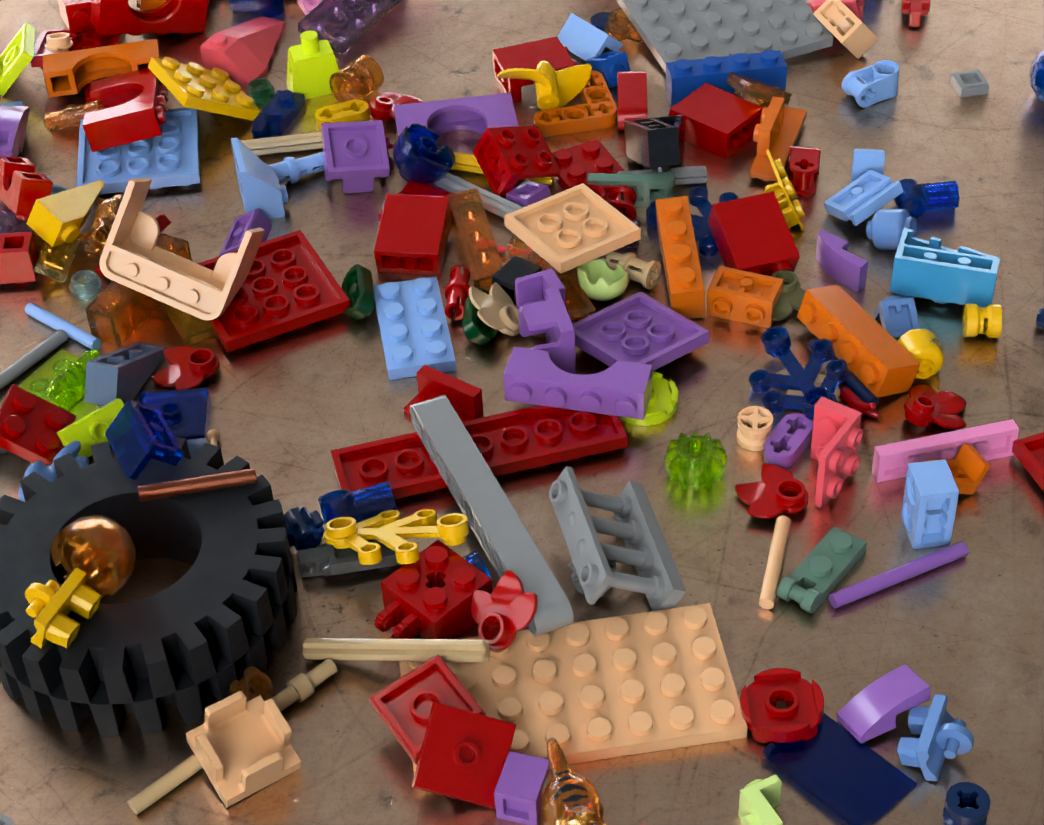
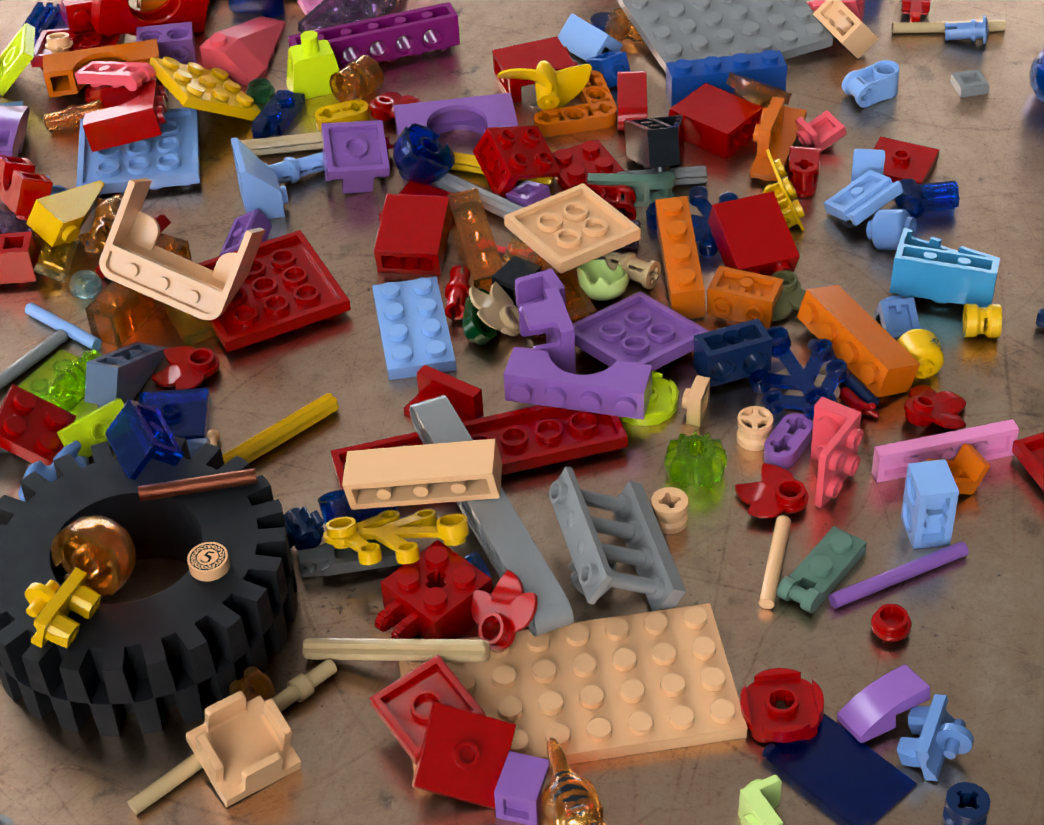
(39, 14): none -> clear blue tile
(115, 74): none -> coral plate
(173, 39): none -> medium lavender brick
(208, 561): none -> light nougat tile
(284, 429): none -> yellow axle
(360, 291): dark green plate -> none
(387, 30): none -> magenta brick
(422, 474): none -> light nougat brick
(670, 509): none -> light nougat wheel
(696, 400): none -> light nougat plate
(732, 352): none -> dark blue brick
(820, 131): none -> coral bracket
(839, 263): medium lavender slope -> none
(891, 622): none -> red plate
(907, 160): none -> red plate
(938, 26): none -> tan bar
(967, 30): none -> medium blue pin

